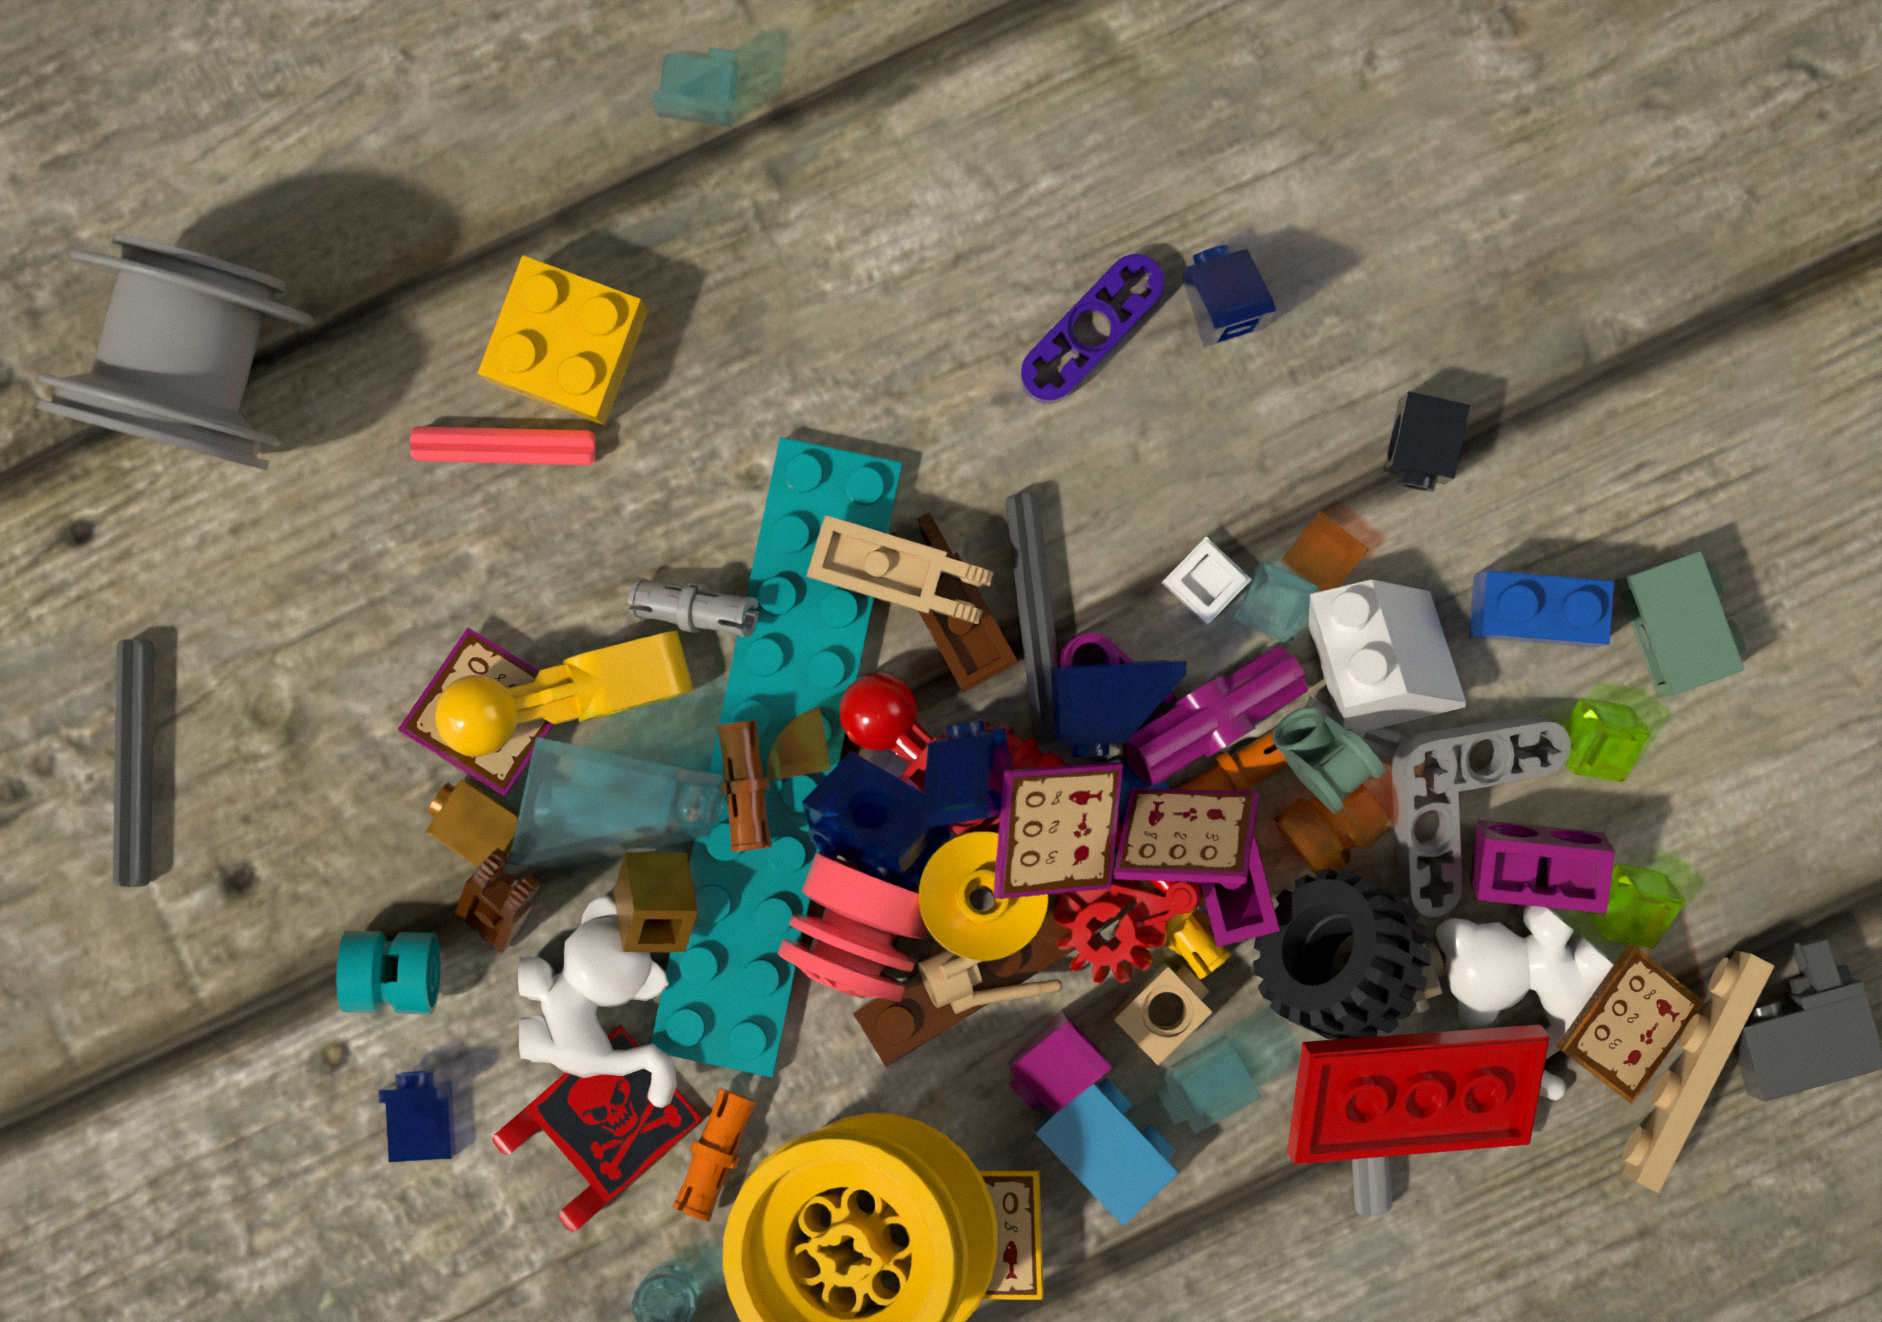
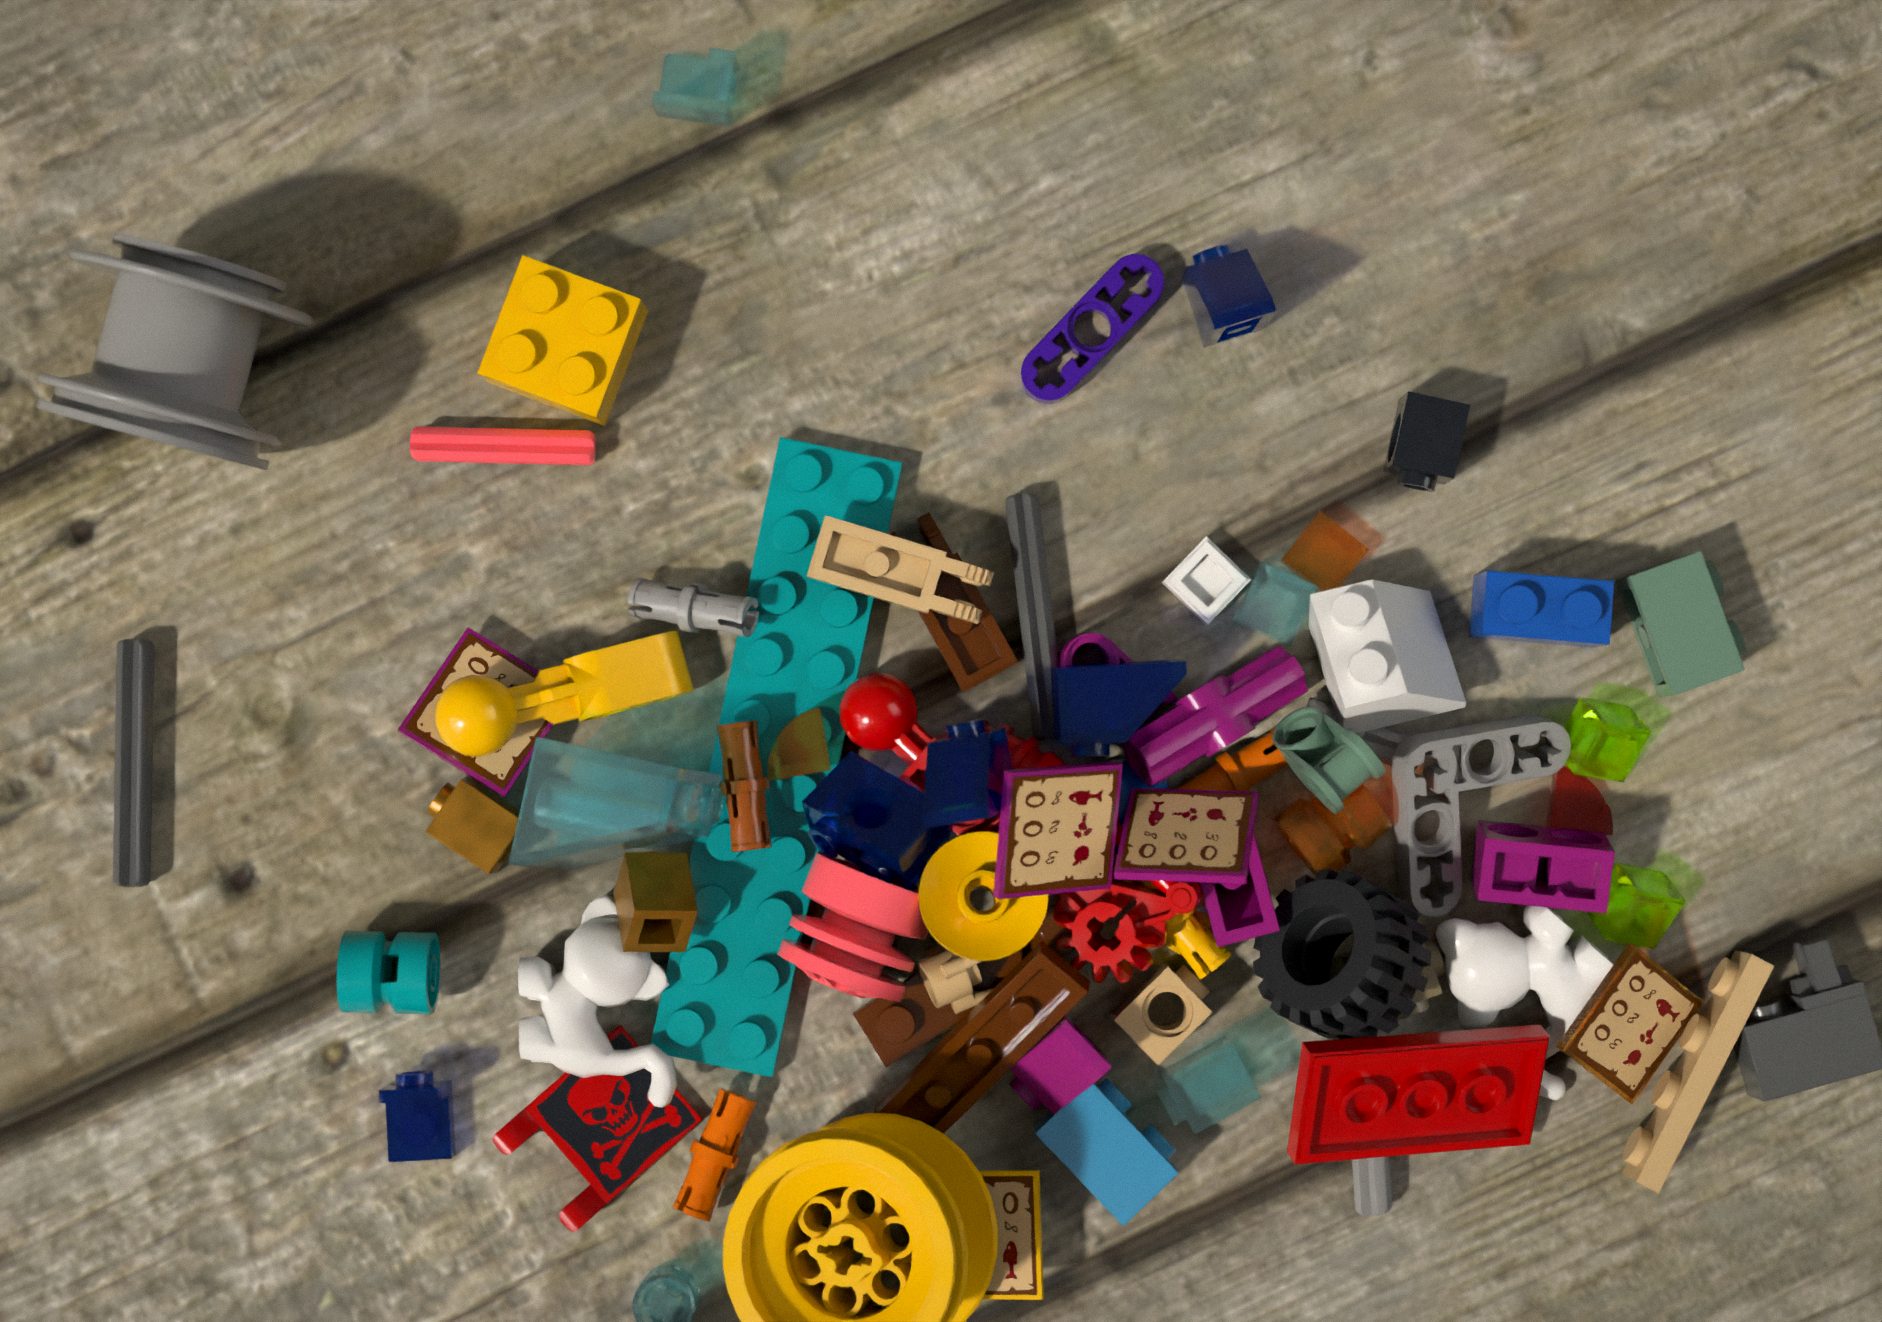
(496, 902): reddish brown hinge -> none
(988, 1040): none -> reddish brown plate
(1577, 804): none -> clear red tile

